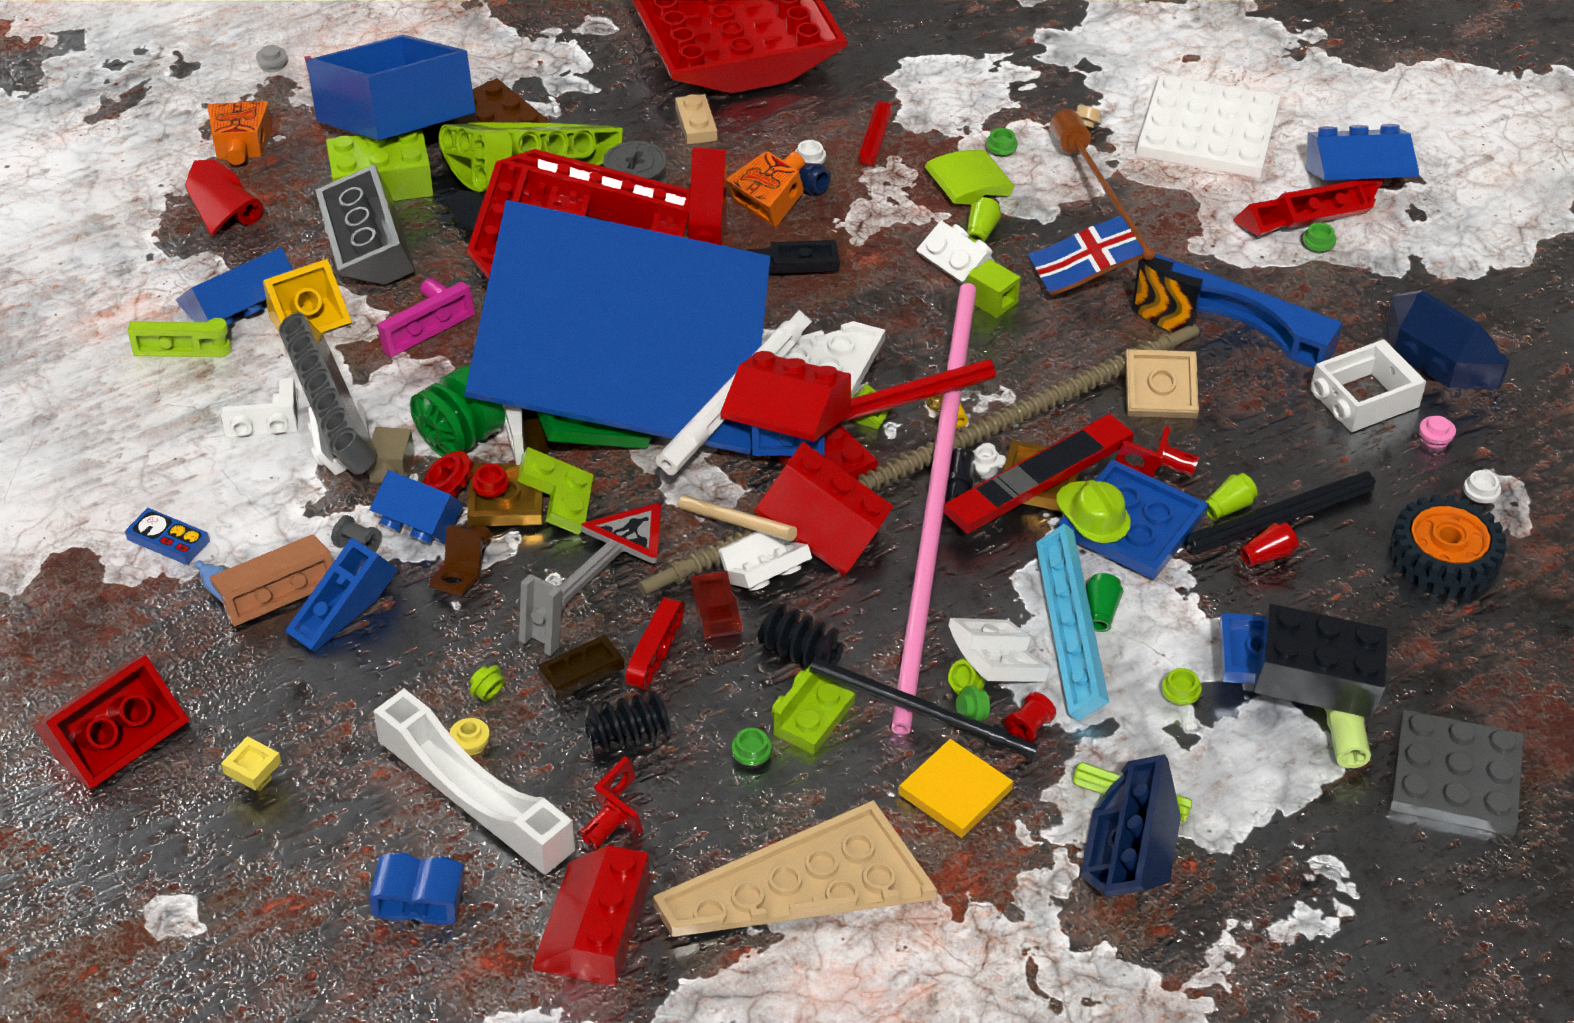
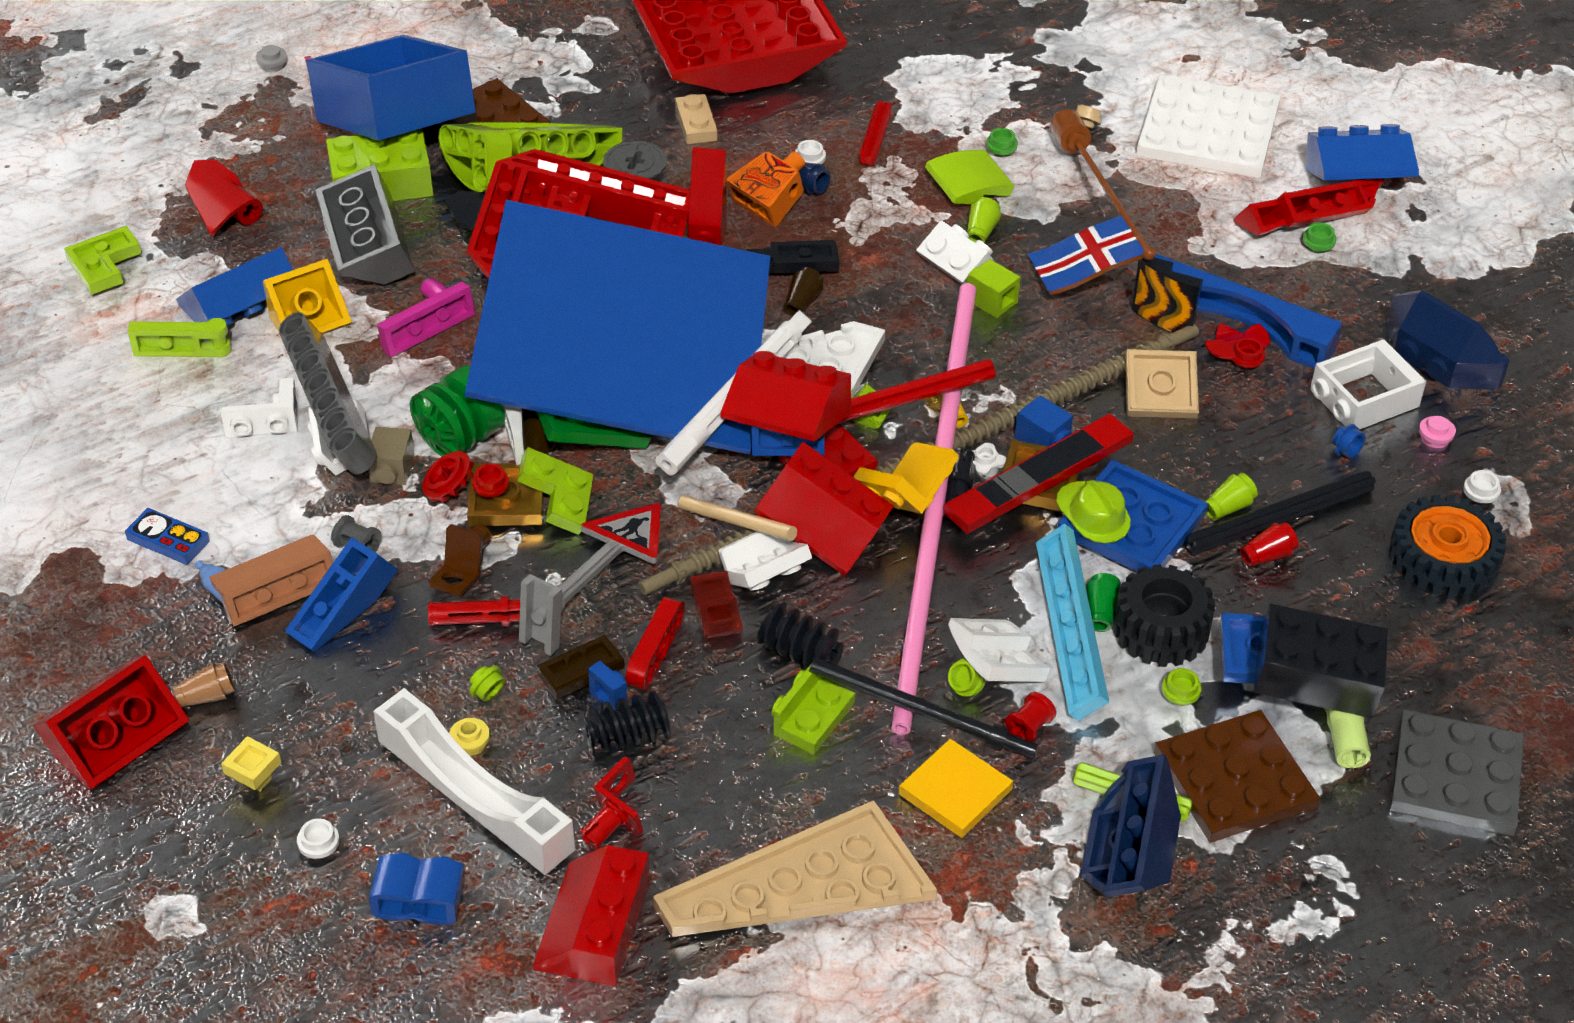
(96, 257): none -> lime plate
(205, 686): none -> medium nougat cone
(240, 129): orange torso -> none
(317, 839): none -> white plate
(415, 507): blue brick -> none
(475, 612): none -> red pin
(606, 684): none -> blue plate
(751, 747): bright green plate -> none
(804, 288): none -> dark brown cone
(914, 479): none -> yellow bracket
(973, 703): bright green plate -> none
(1043, 423): none -> blue brick
(1142, 611): none -> black tyre
(1162, 456): red bracket -> none
(1237, 775): none -> reddish brown plate
(1243, 349): none -> red plate
(1348, 441): none -> blue plate

